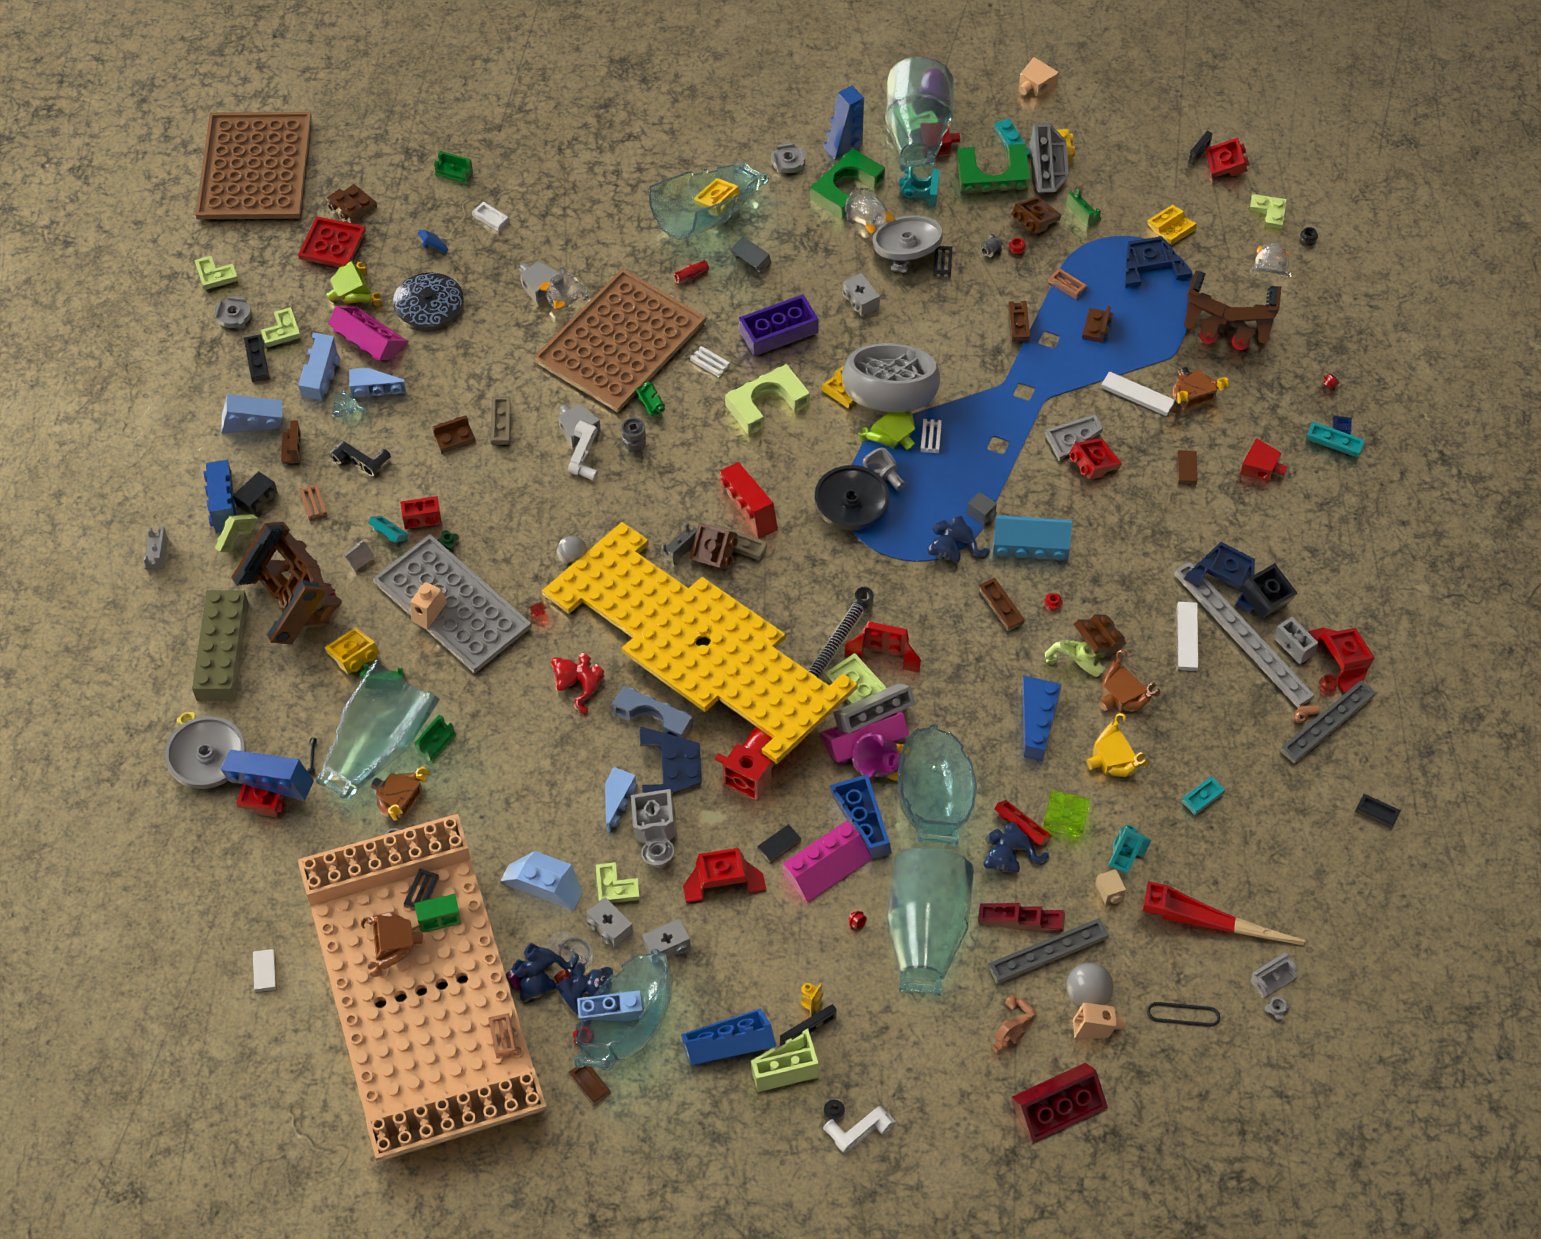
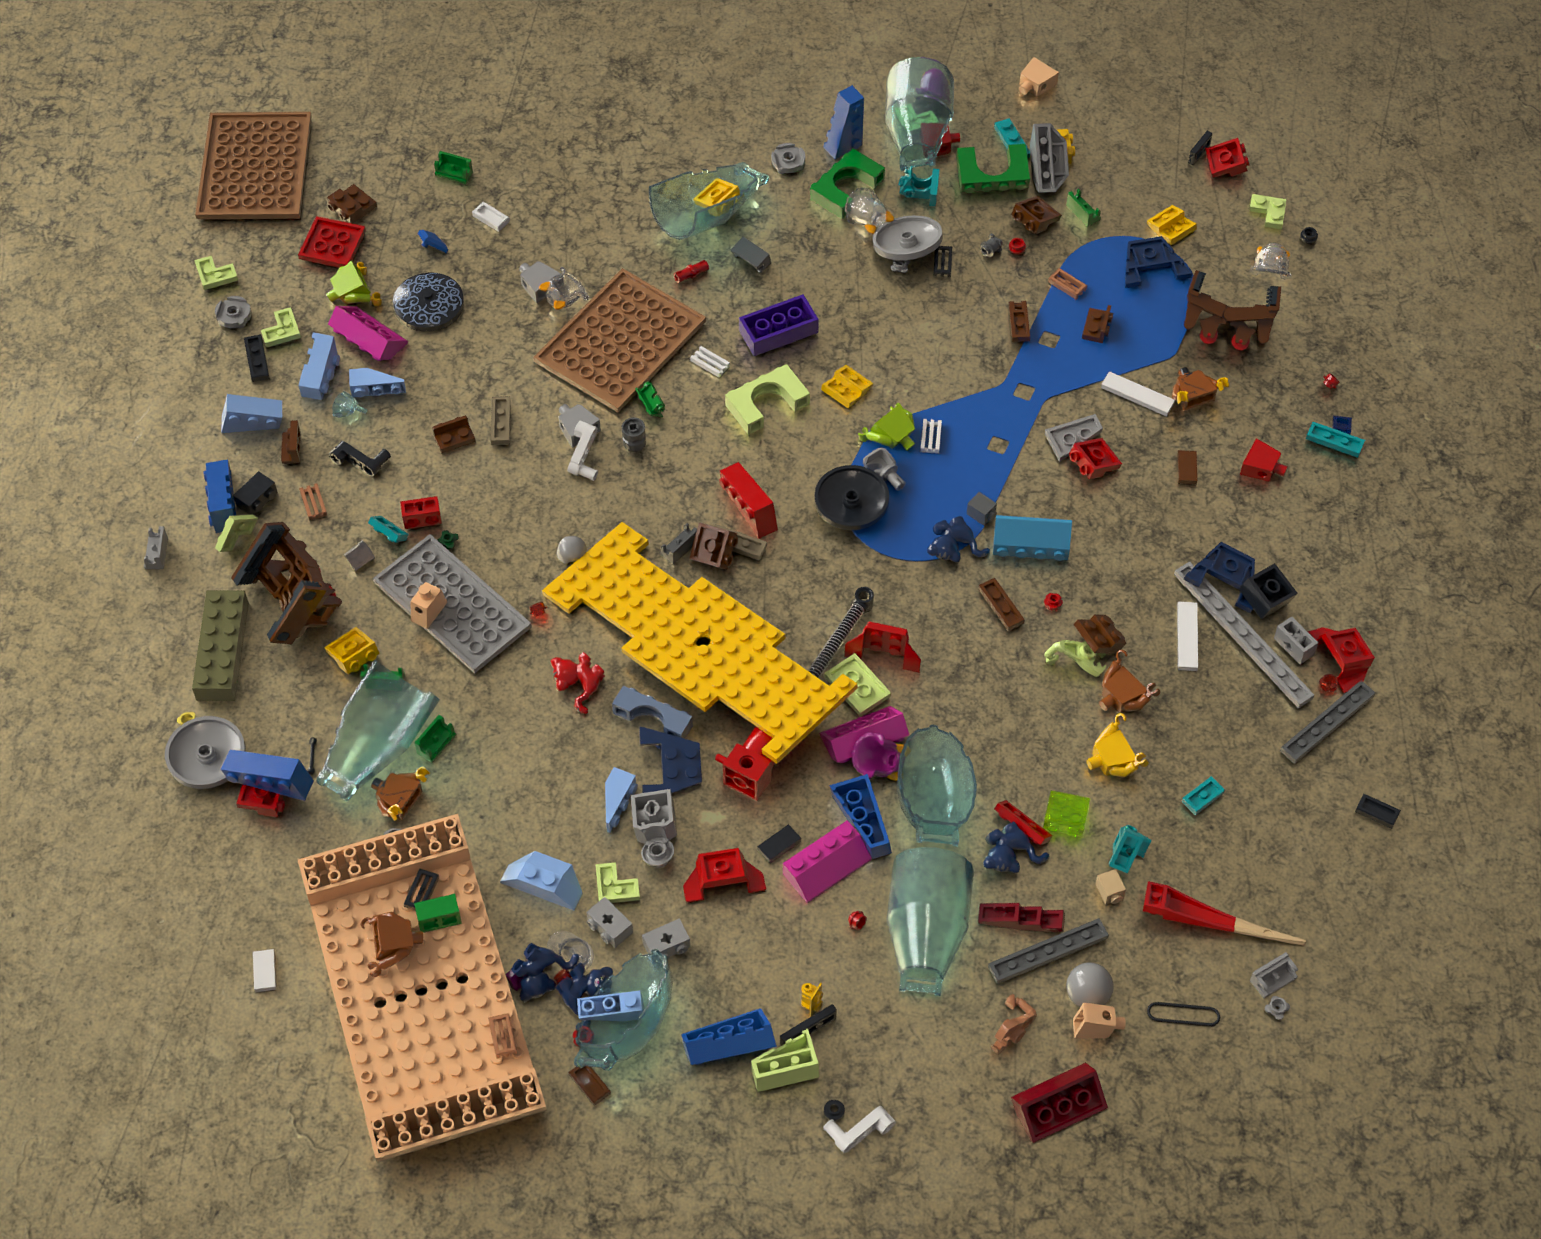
(861, 294): light grey brick -> none
(874, 708): light grey brick -> none
(891, 377): light grey wheel -> none
(1039, 709): blue wedge -> none
(1304, 711): nougat arm -> none

